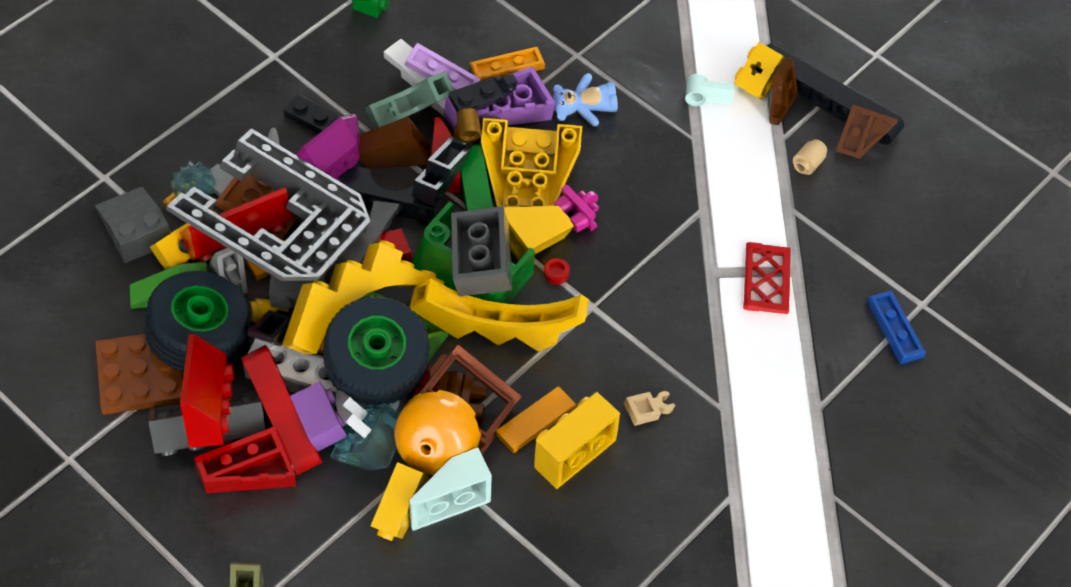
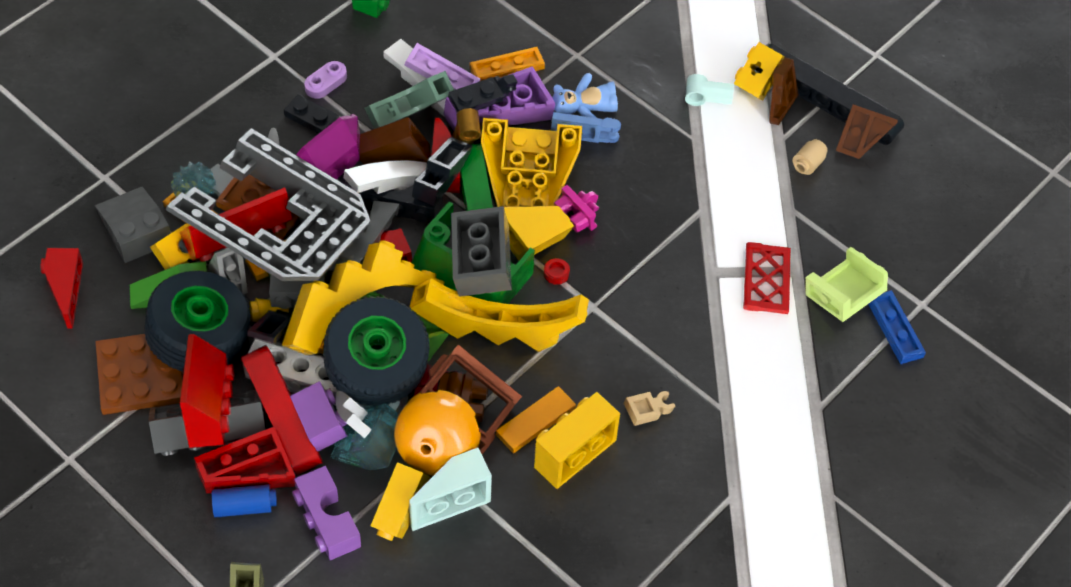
(63, 274): none -> red slope
(243, 500): none -> blue brick
(327, 79): none -> lavender plate
(335, 533): none -> medium lavender arch
(384, 175): none -> white slope
(593, 129): none -> medium blue hinge
(848, 285): none -> yellowish green panel

